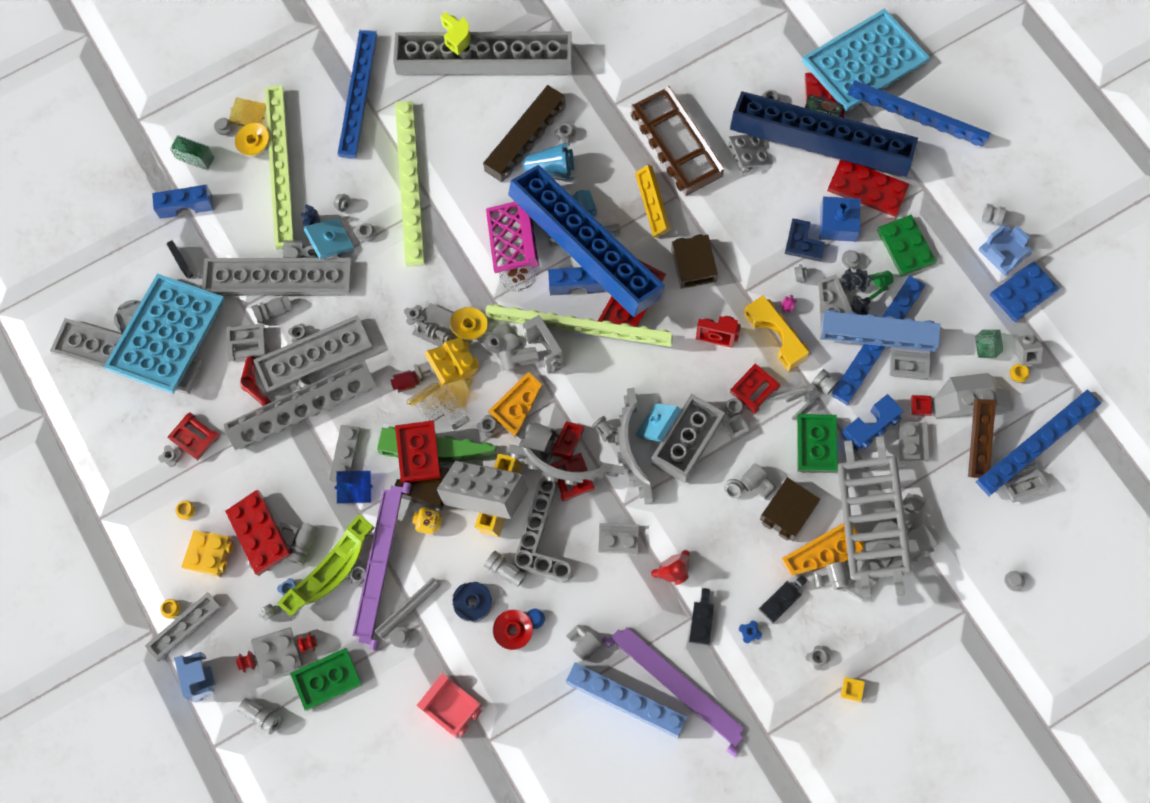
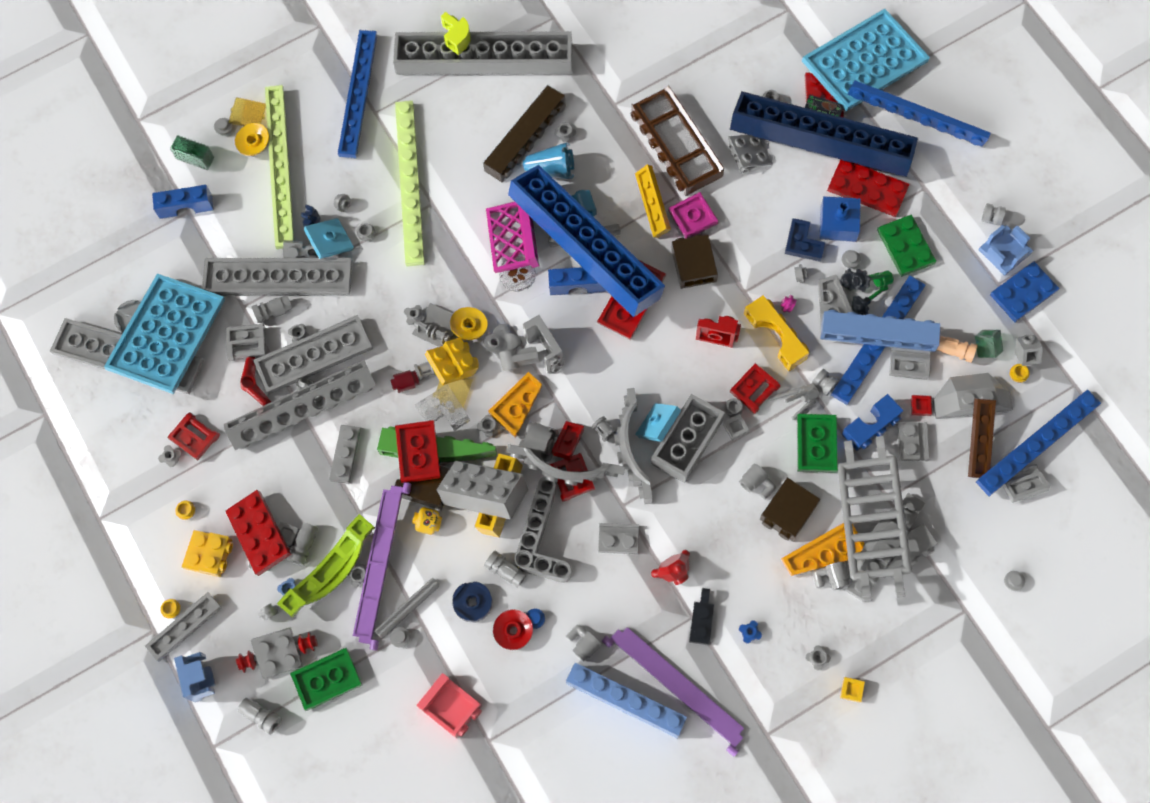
(179, 259): black tile -> none
(353, 486): clear blue piece -> none
(423, 394): clear yellow piece -> none
(585, 326): yellowish green plate -> none
(693, 215): none -> dark pink plate
(733, 488): light grey plate -> none
(782, 599): black plate -> none
(956, 348): none -> light nougat axle

